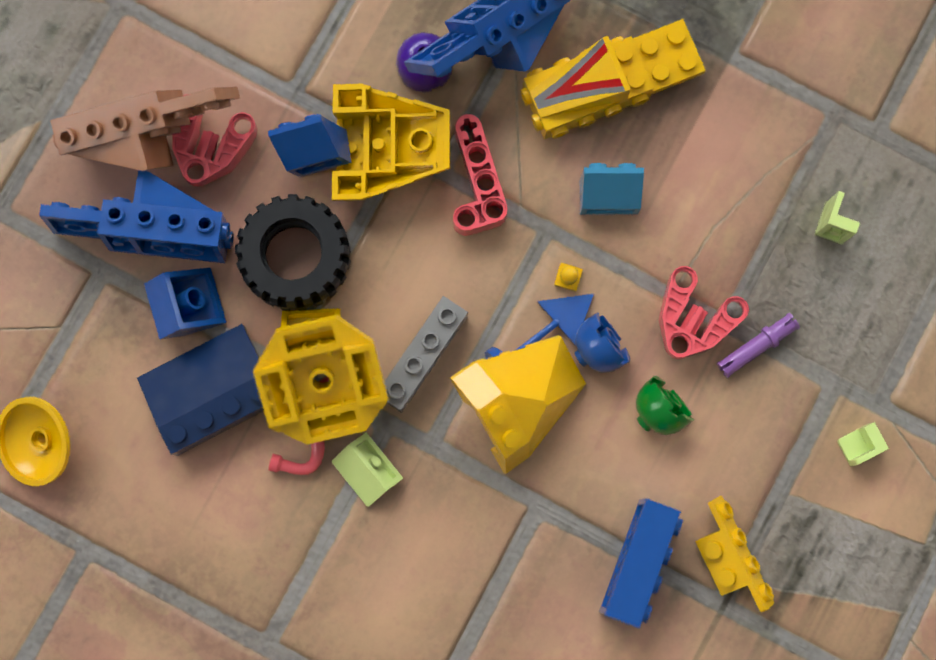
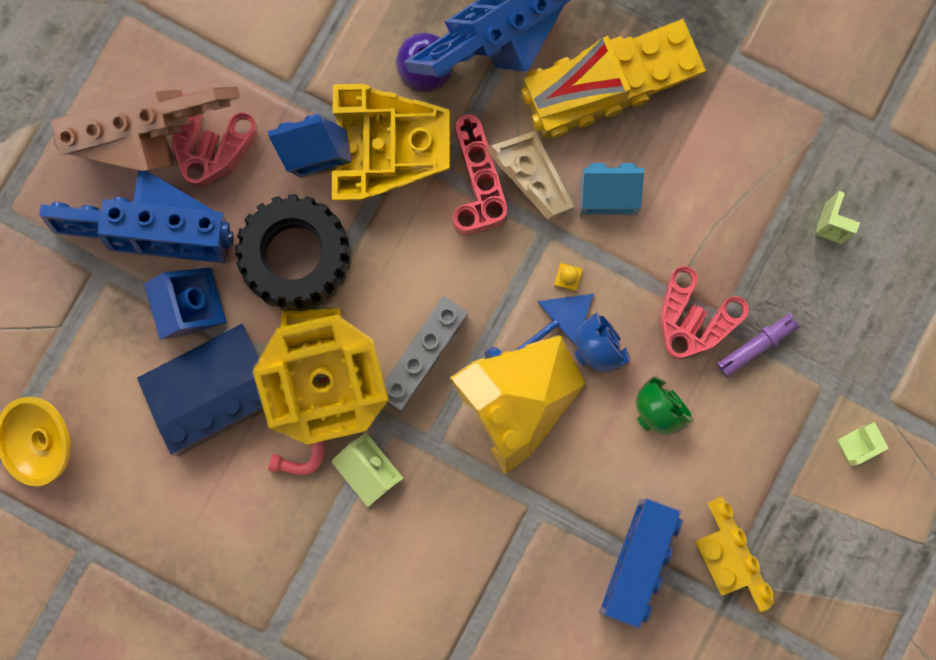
(533, 172): none -> tan wing

